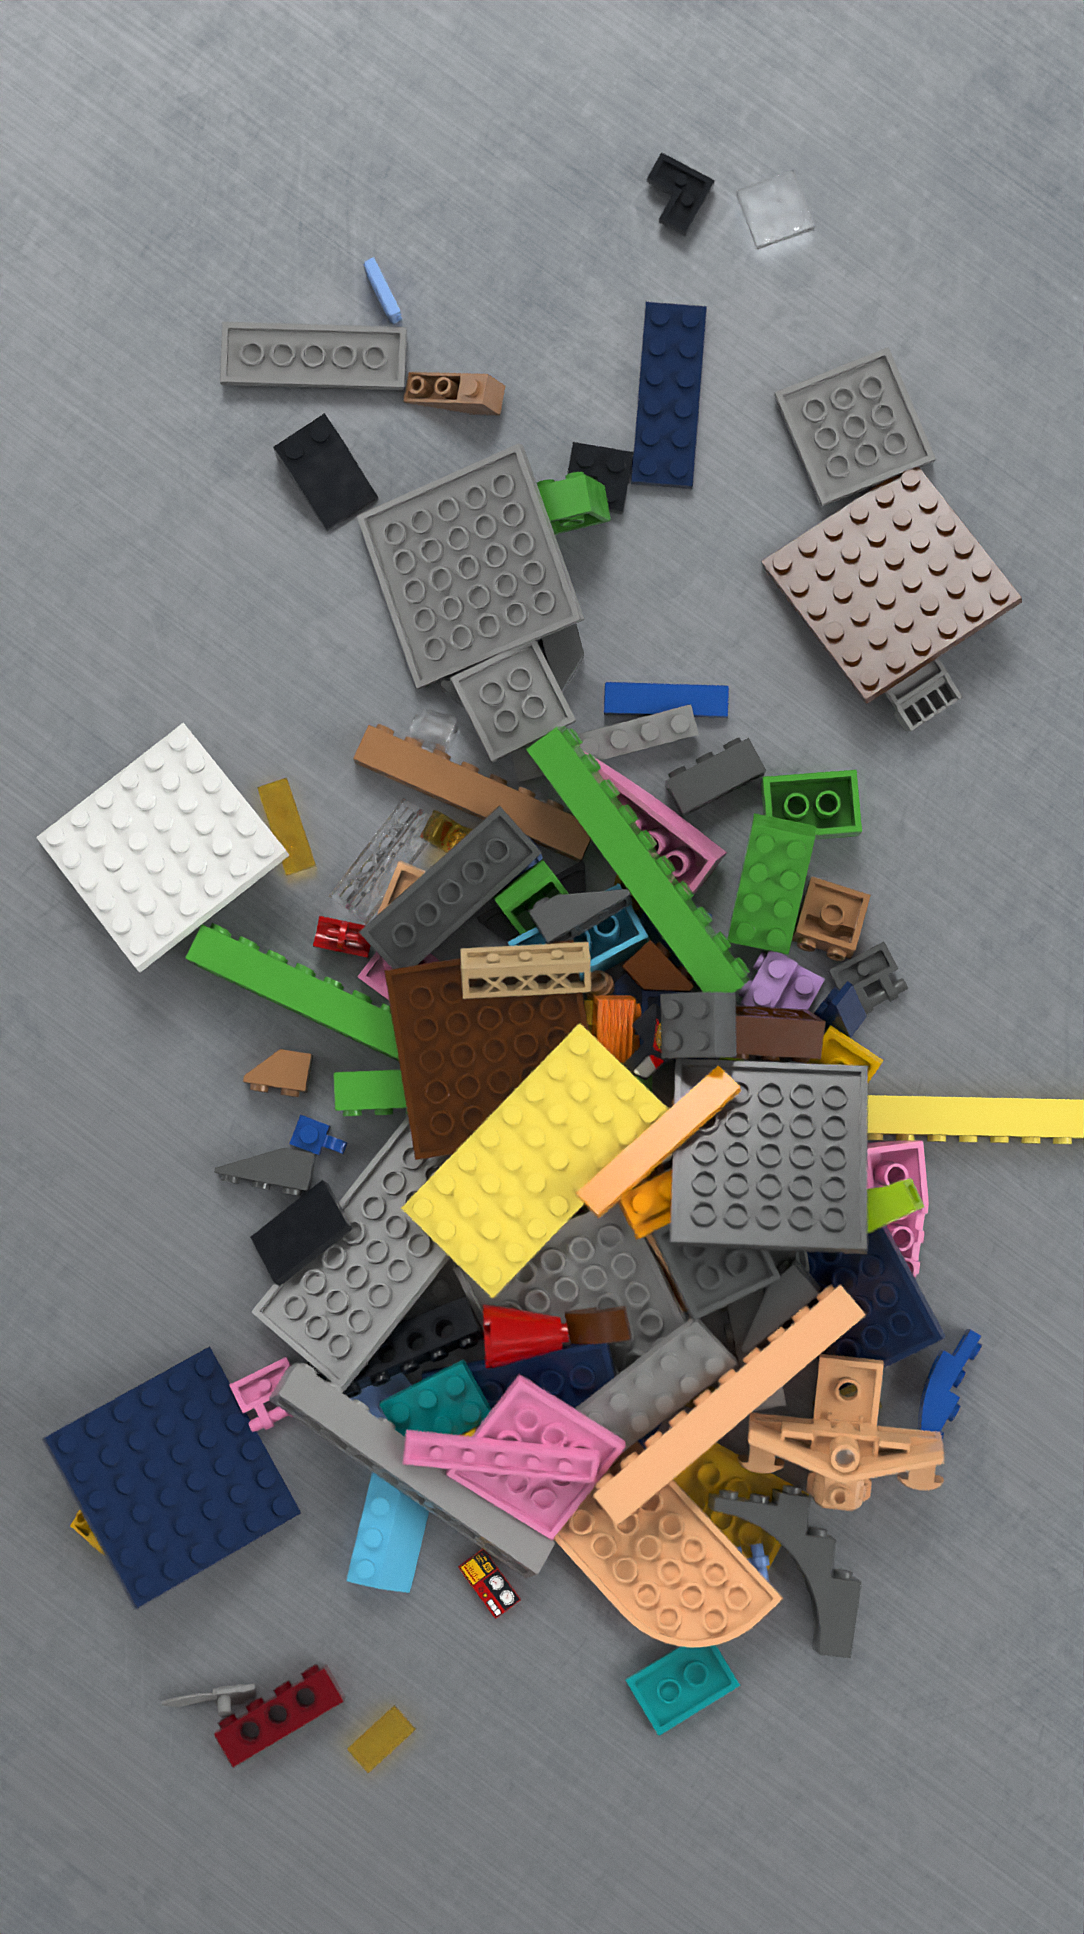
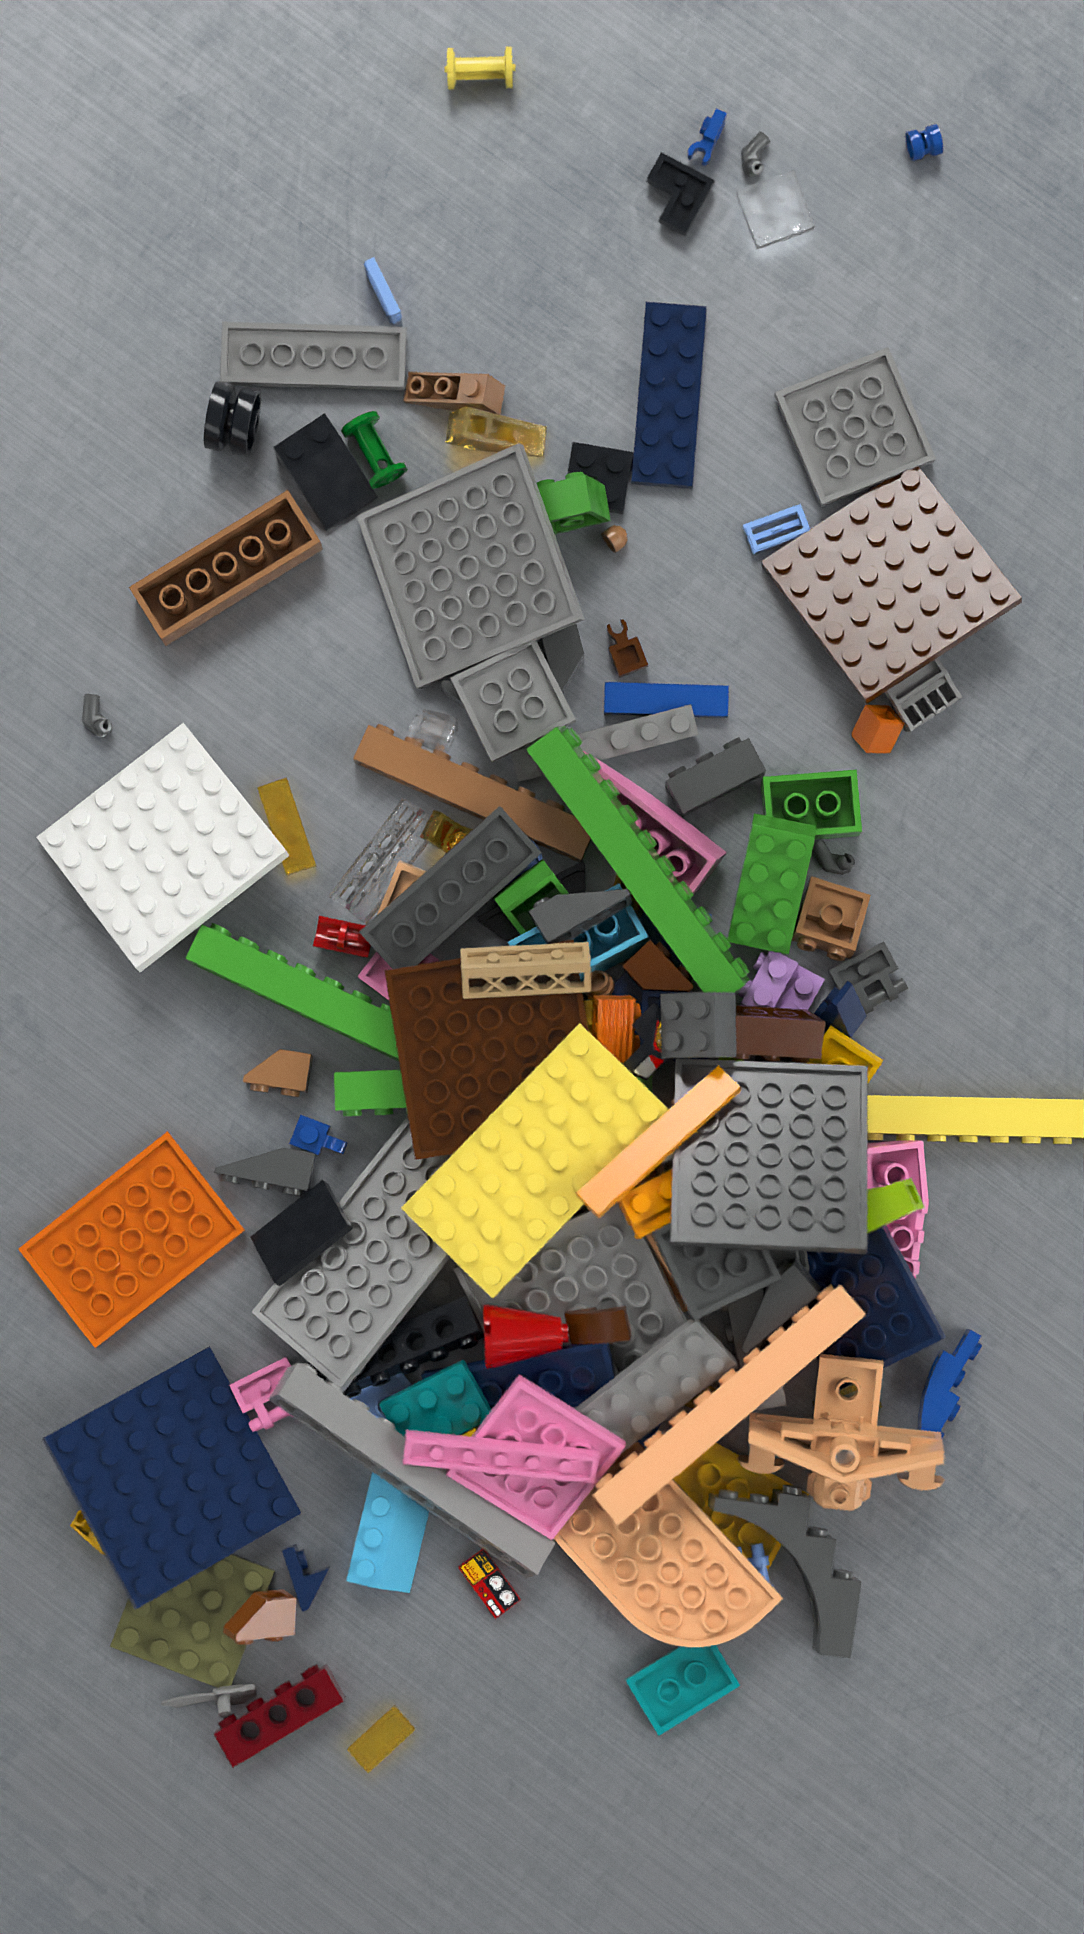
(92, 718): none -> dark grey arm
(131, 1239): none -> orange plate
(186, 1623): none -> olive plate
(226, 567): none -> medium nougat brick
(232, 418): none -> black wheel
(263, 1616): none -> slope
(305, 1584): none -> dark blue slope
(373, 449): none -> green hose
(479, 68): none -> light yellow hose
(494, 432): none -> clear yellow slope
(615, 538): none -> medium nougat hinge
(626, 653): none -> reddish brown plate
(711, 132): none -> blue plate
(748, 527): none -> light blue tile
(751, 154): none -> dark grey arm
(832, 862): none -> dark grey arm
(877, 729): none -> orange panel
(924, 142): none -> blue wheel

